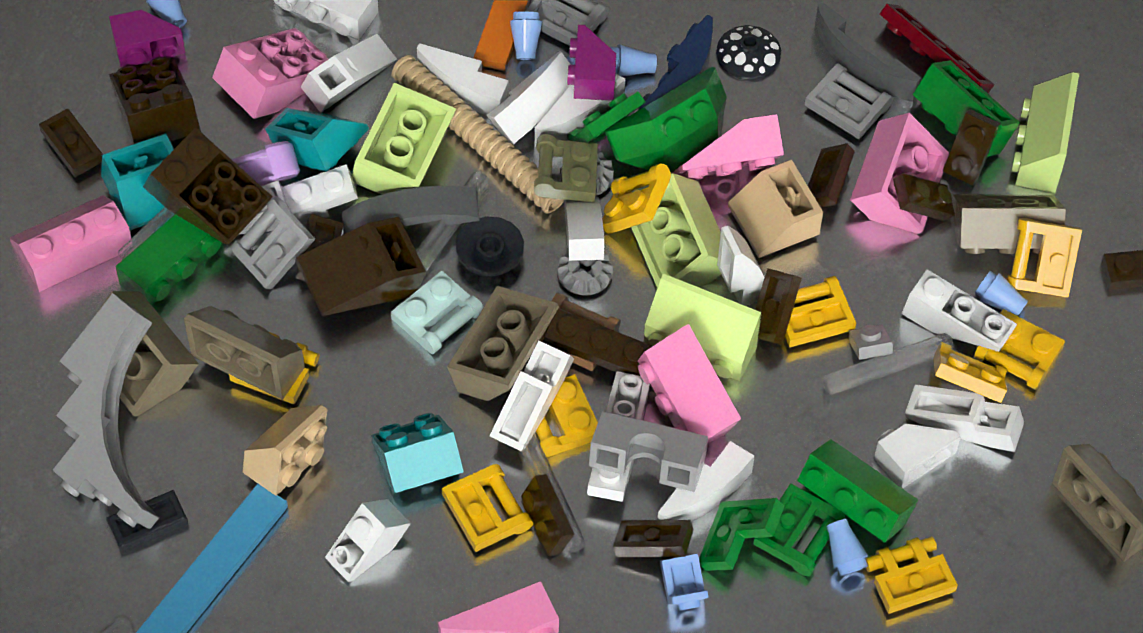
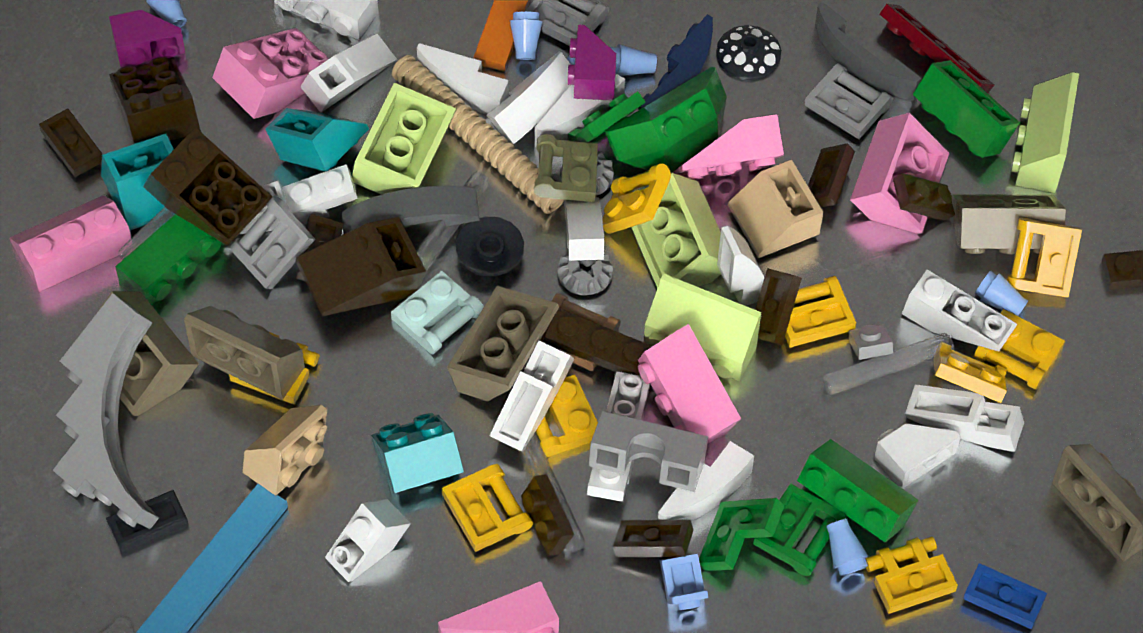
(271, 164): lavender animal -> none
(971, 147): dark brown plate -> none
(1005, 596): none -> blue plate

